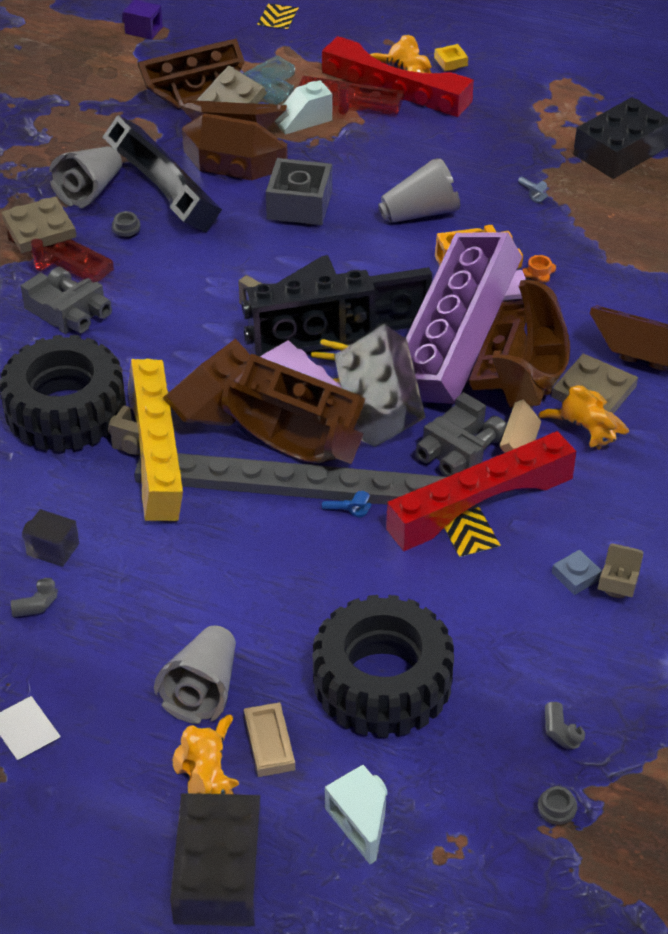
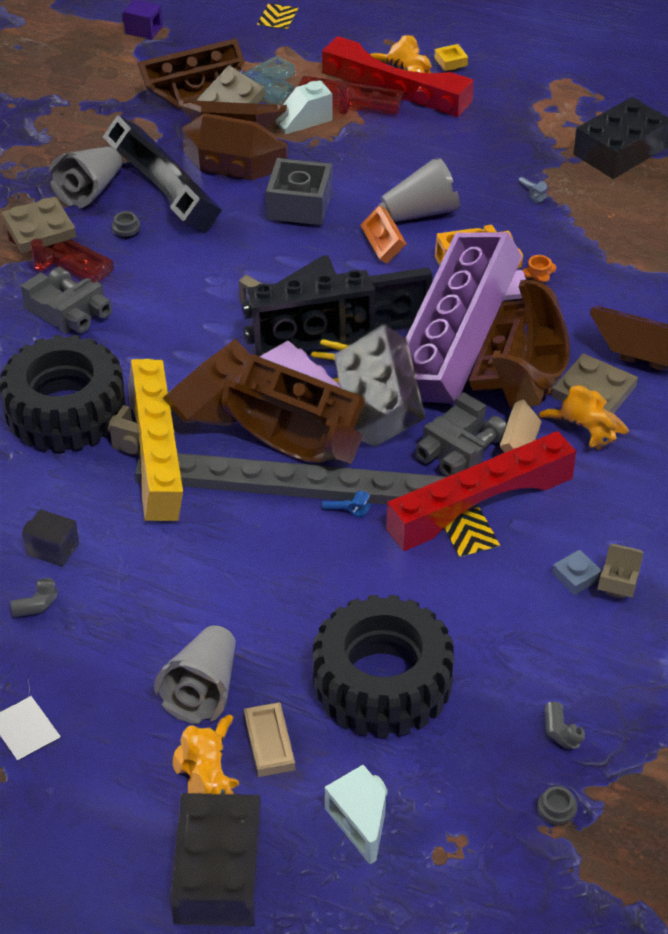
(383, 234): none -> orange plate

